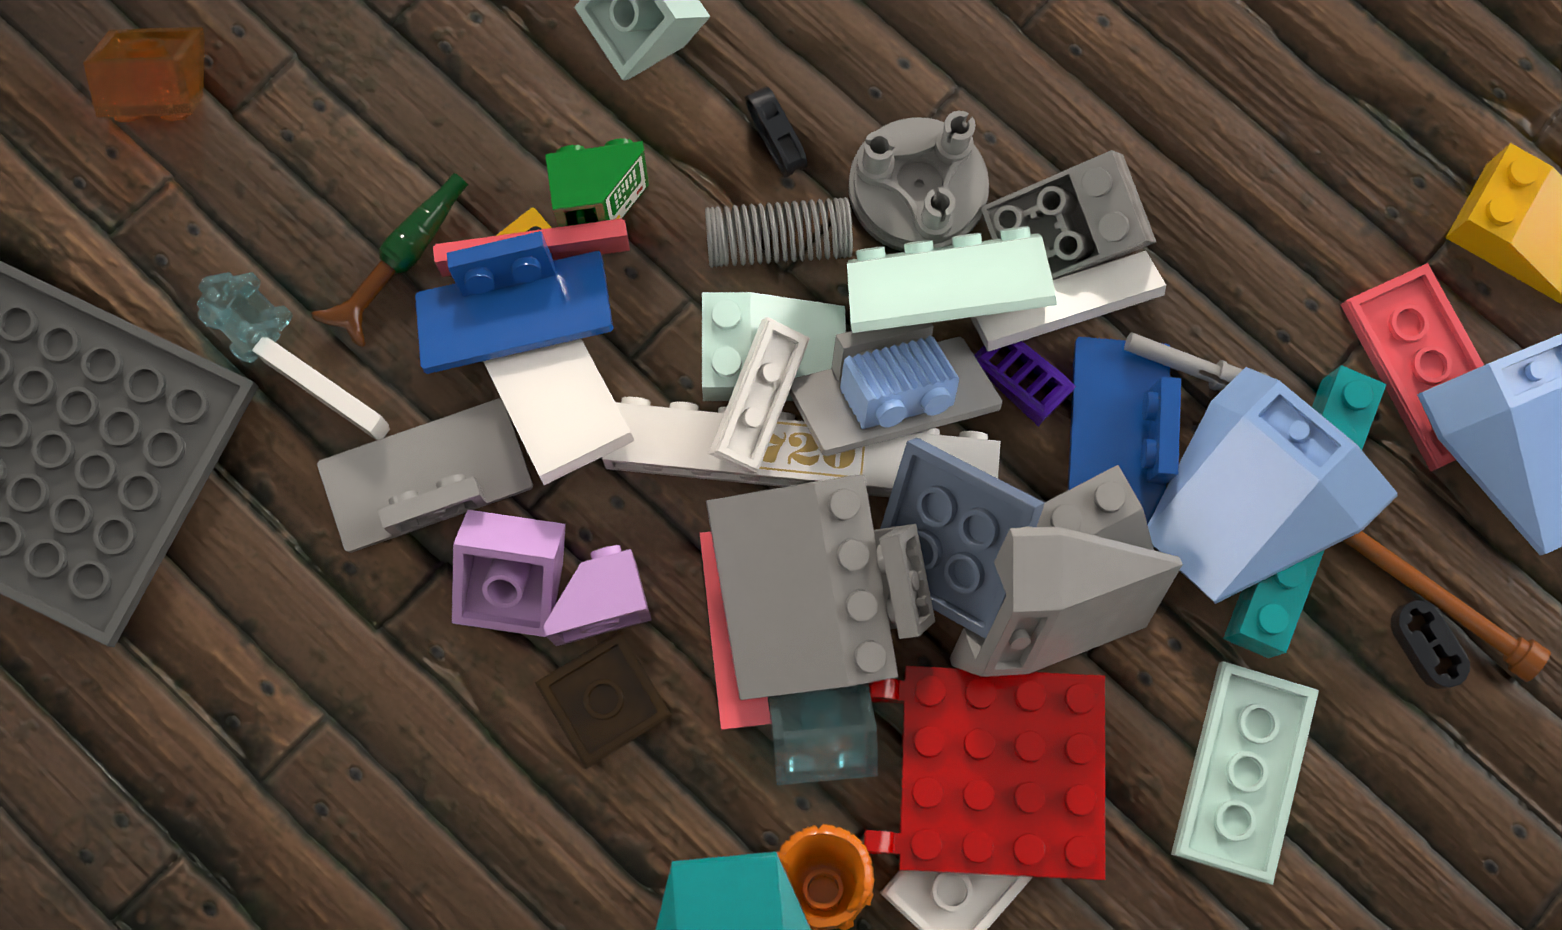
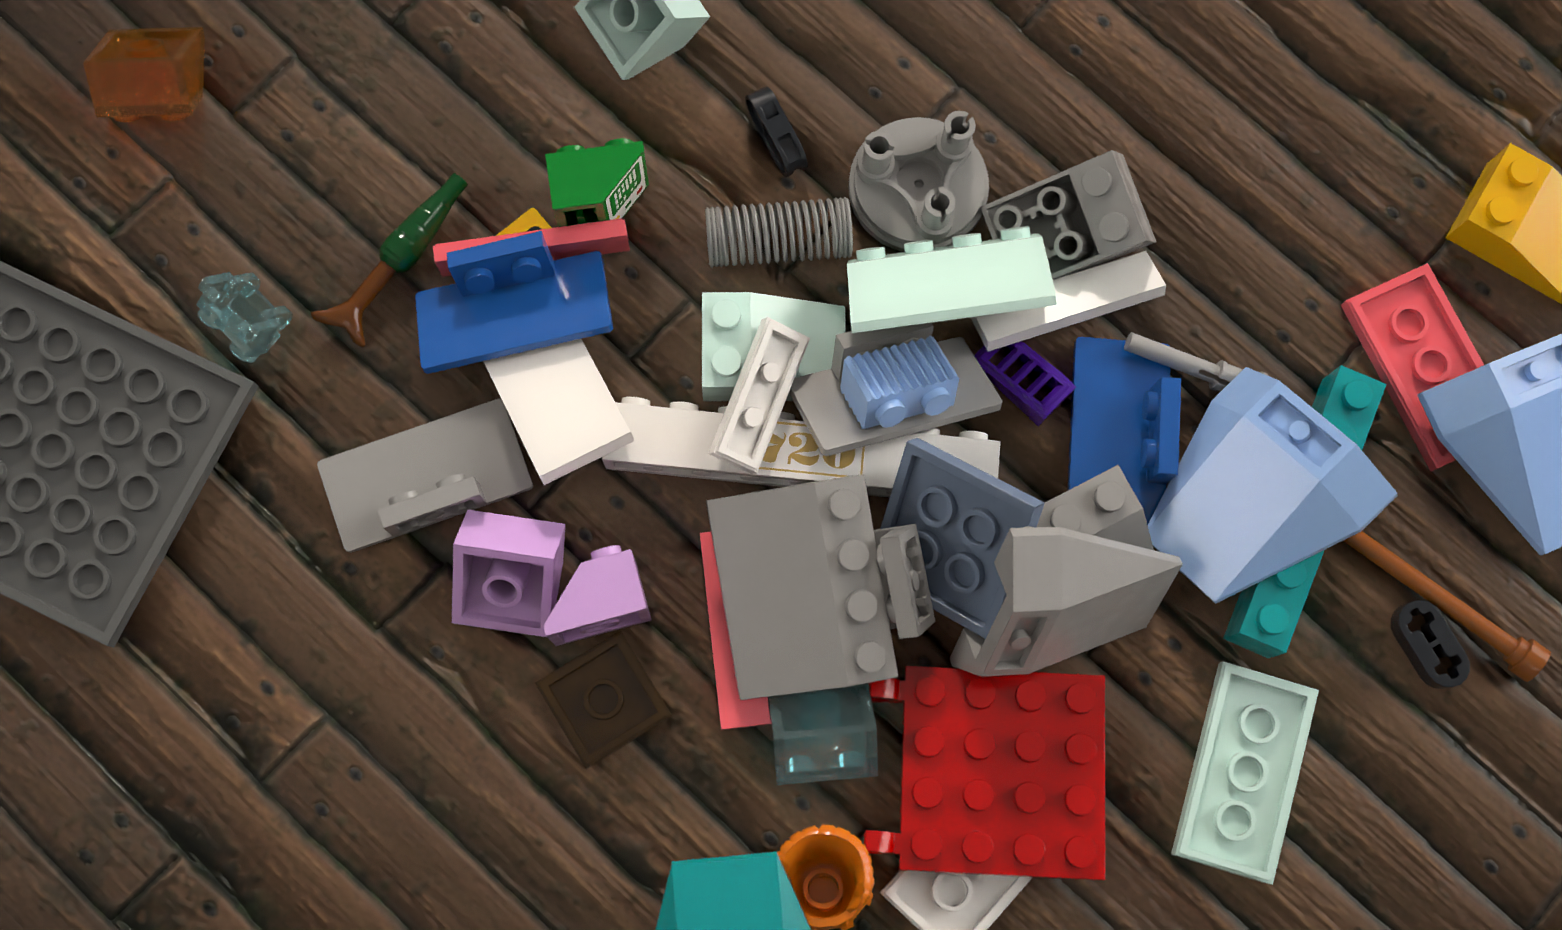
(321, 388): white tile -> none

